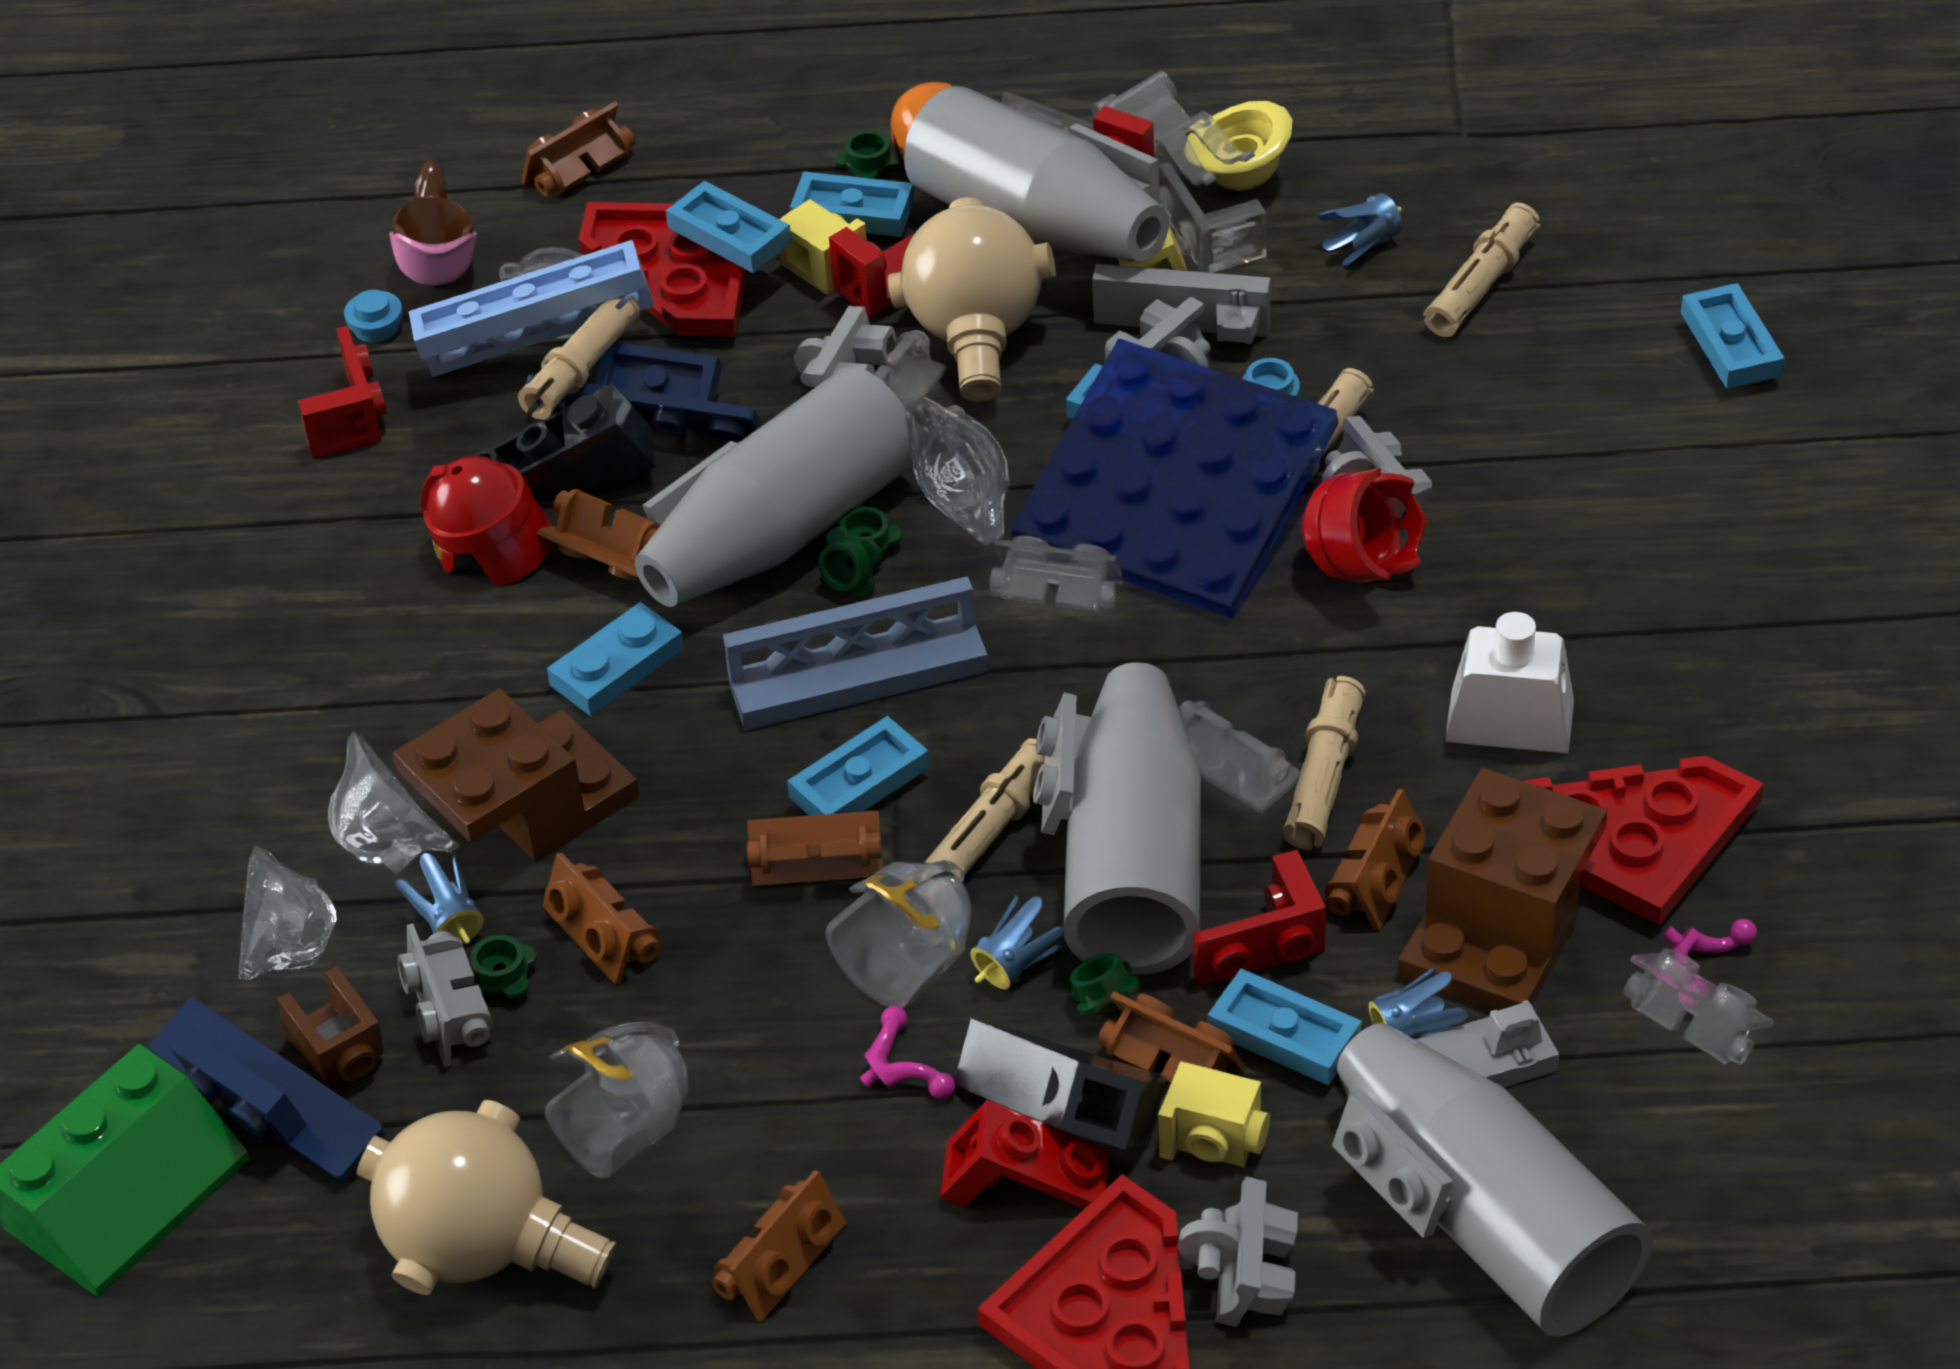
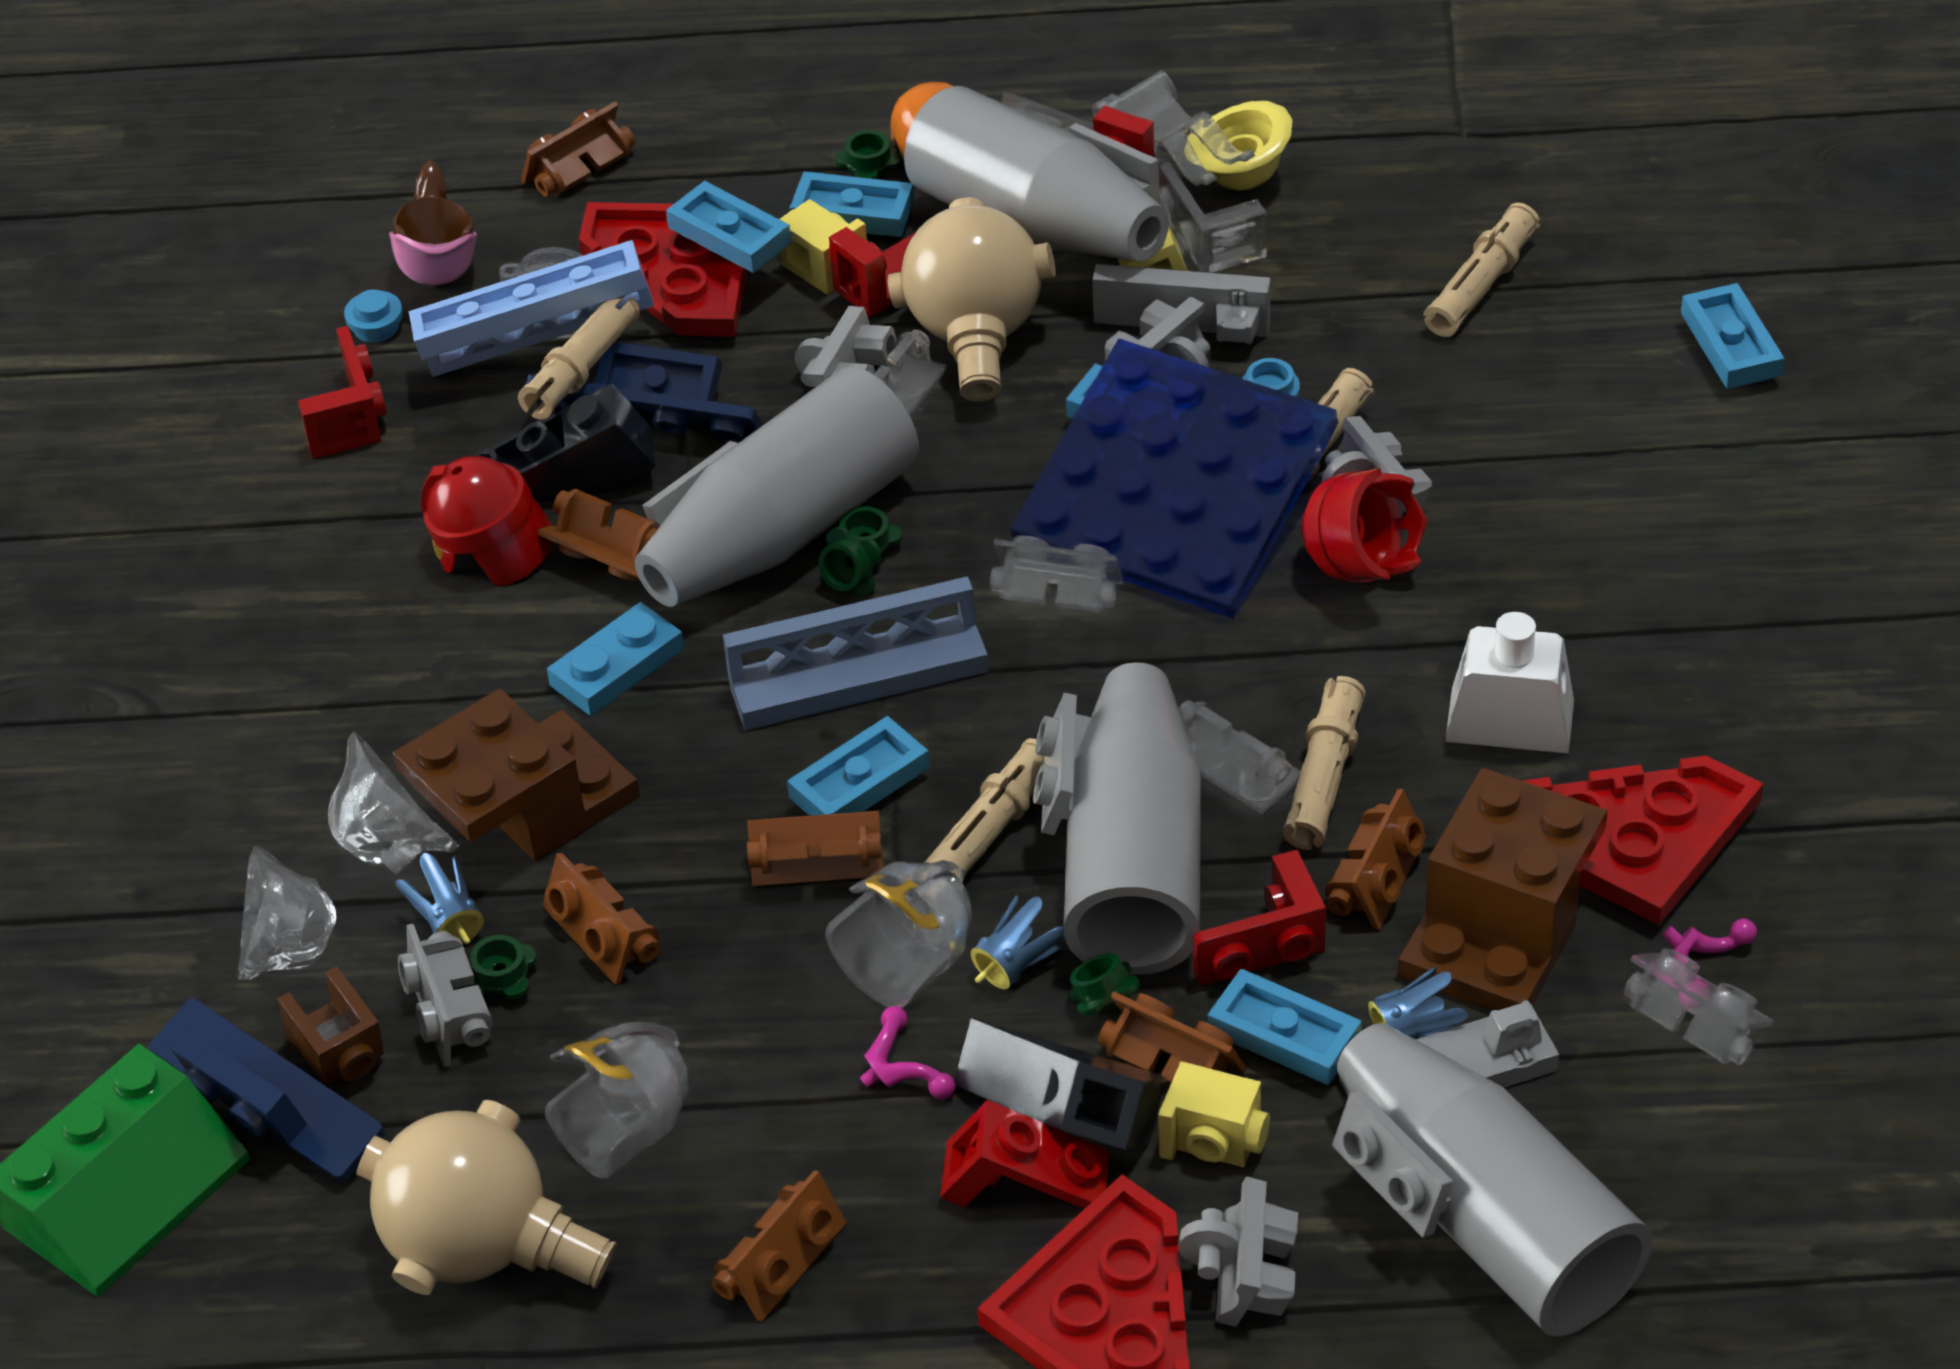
(959, 467): clear hat -> none
(1375, 224): flat silver piece -> none

